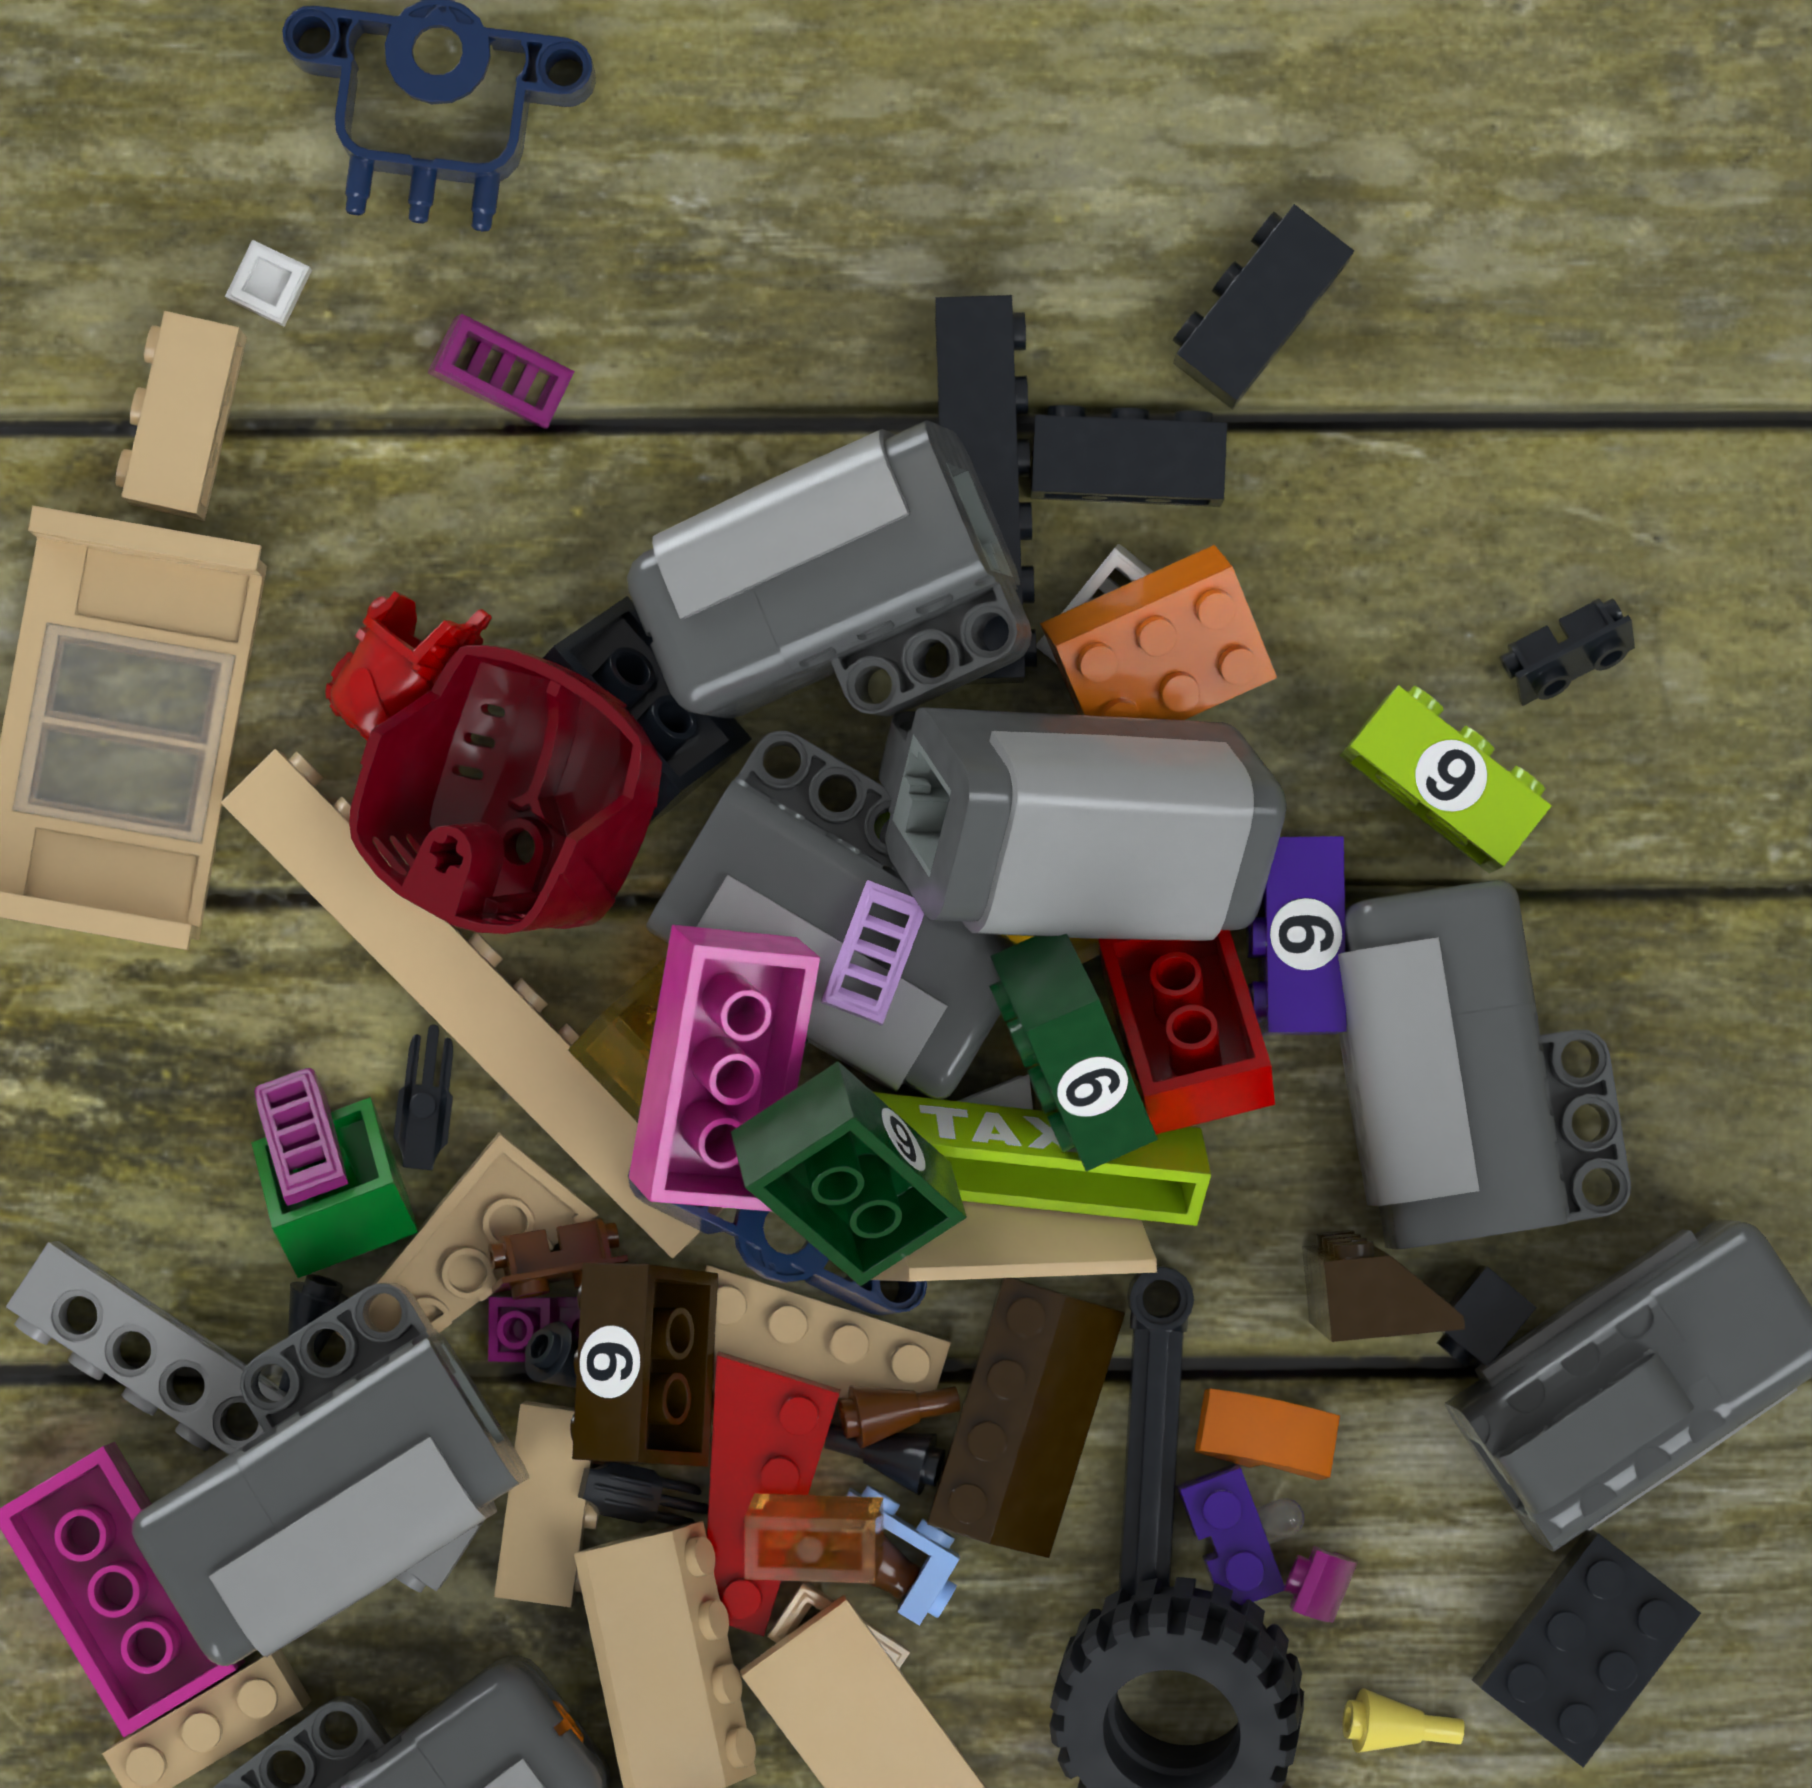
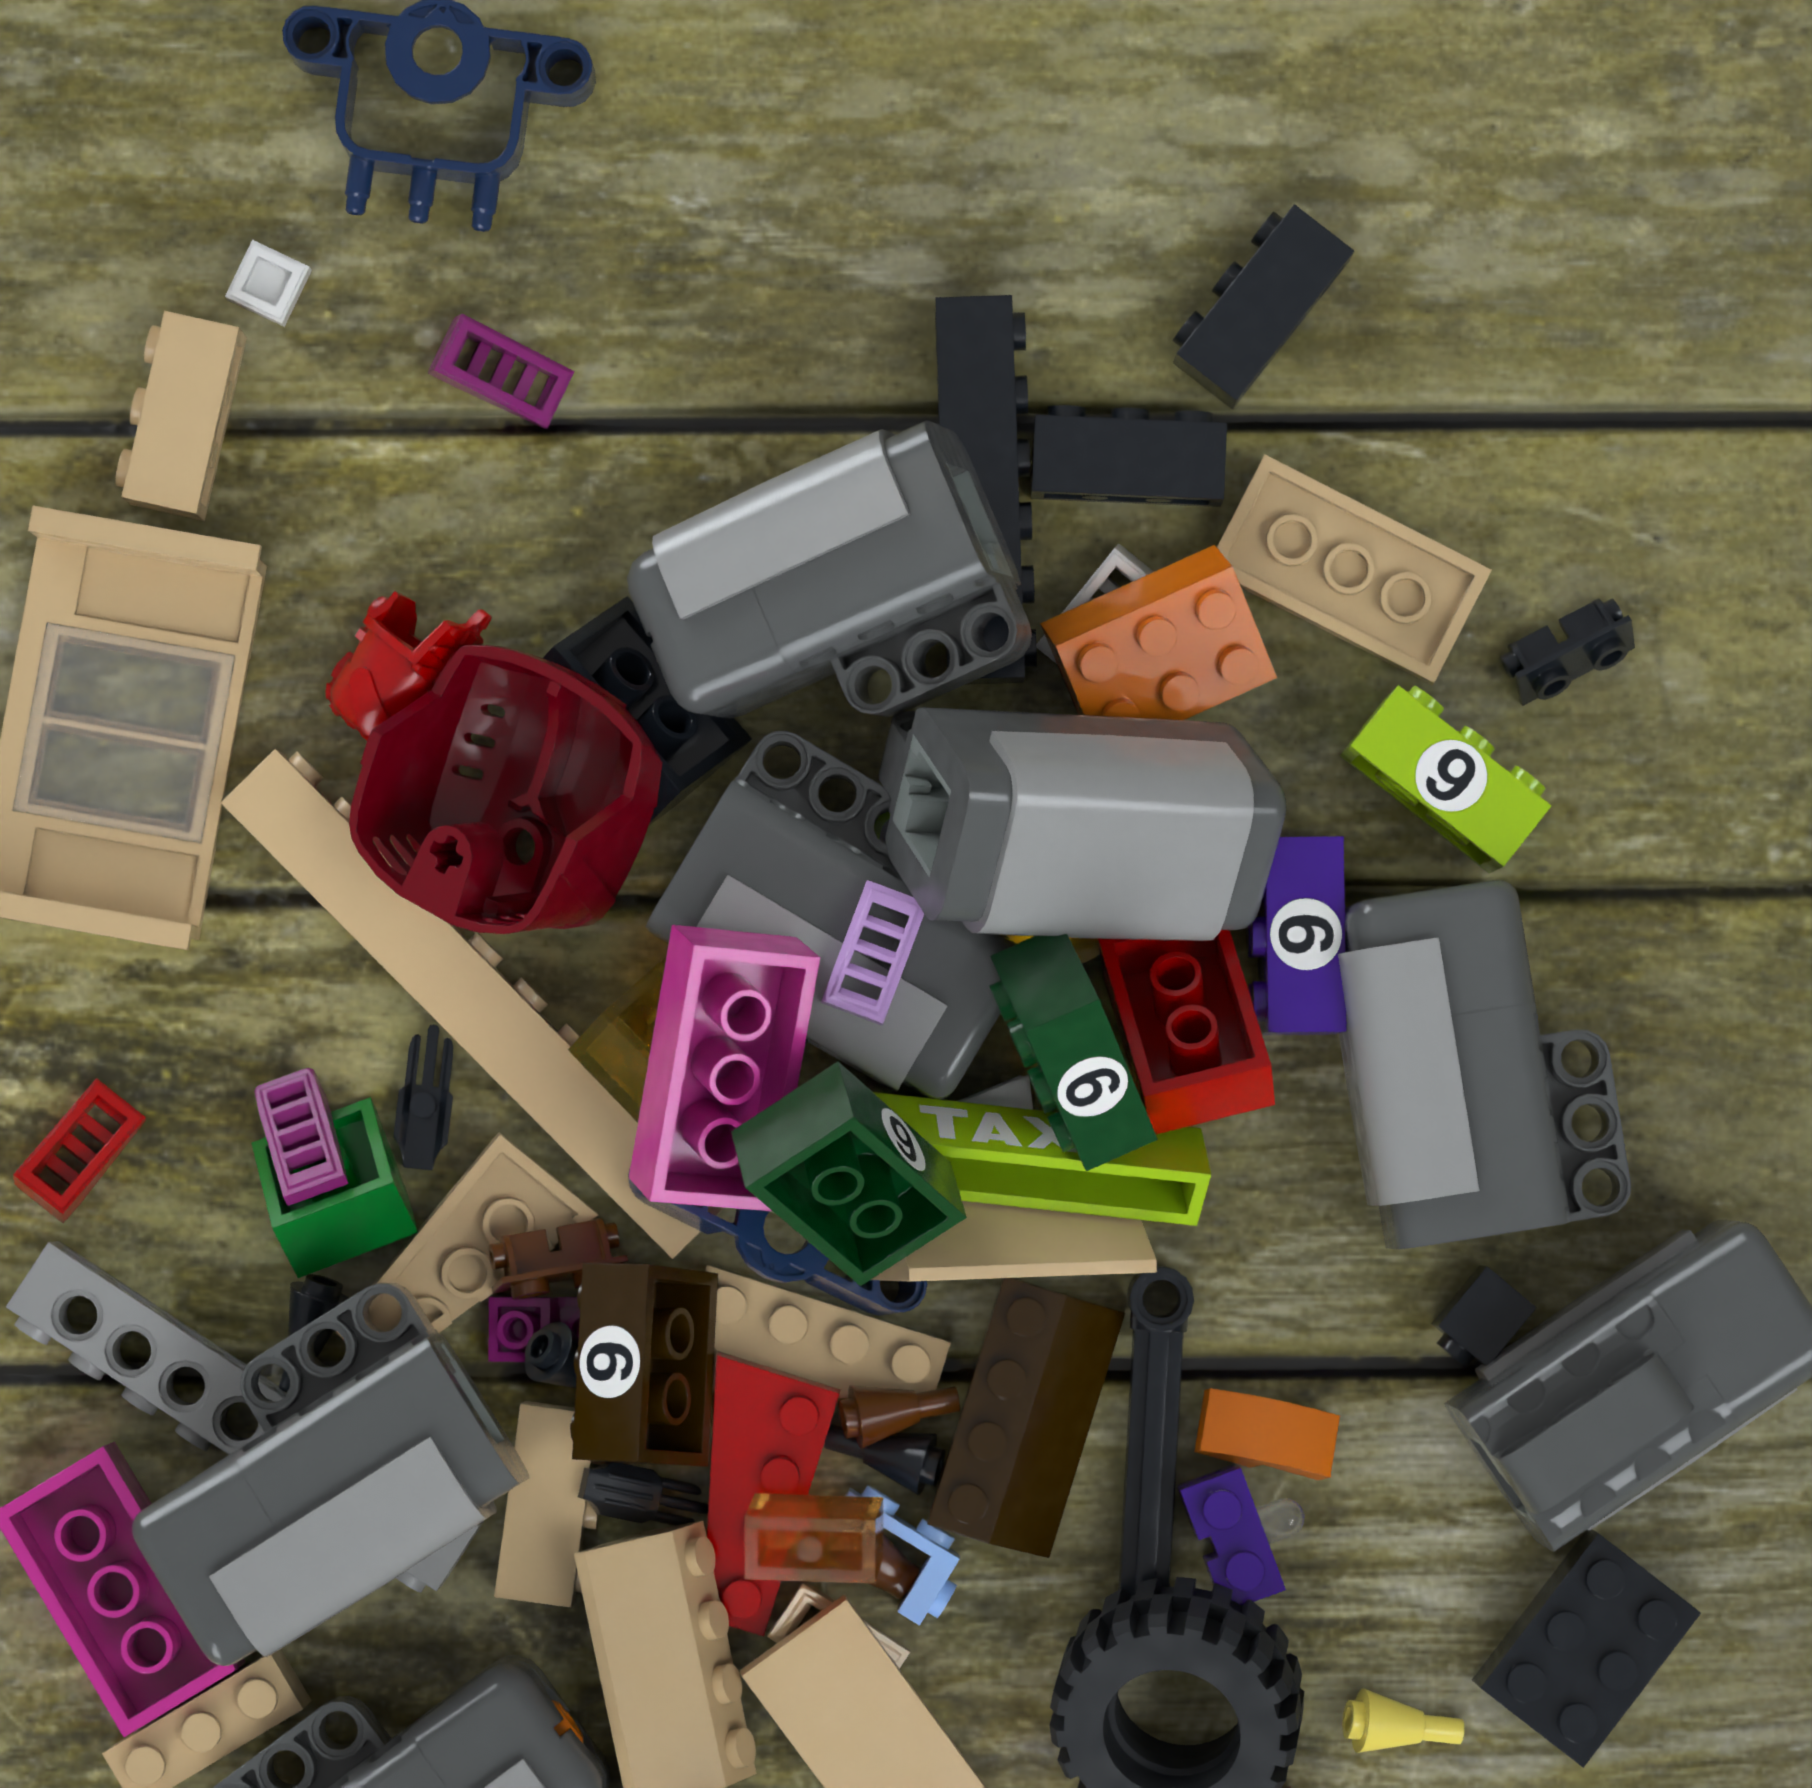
(81, 1184): none -> red slope
(1319, 1583): magenta slope -> none
(1351, 569): none -> tan plate
(1367, 1293): dark brown slope -> none

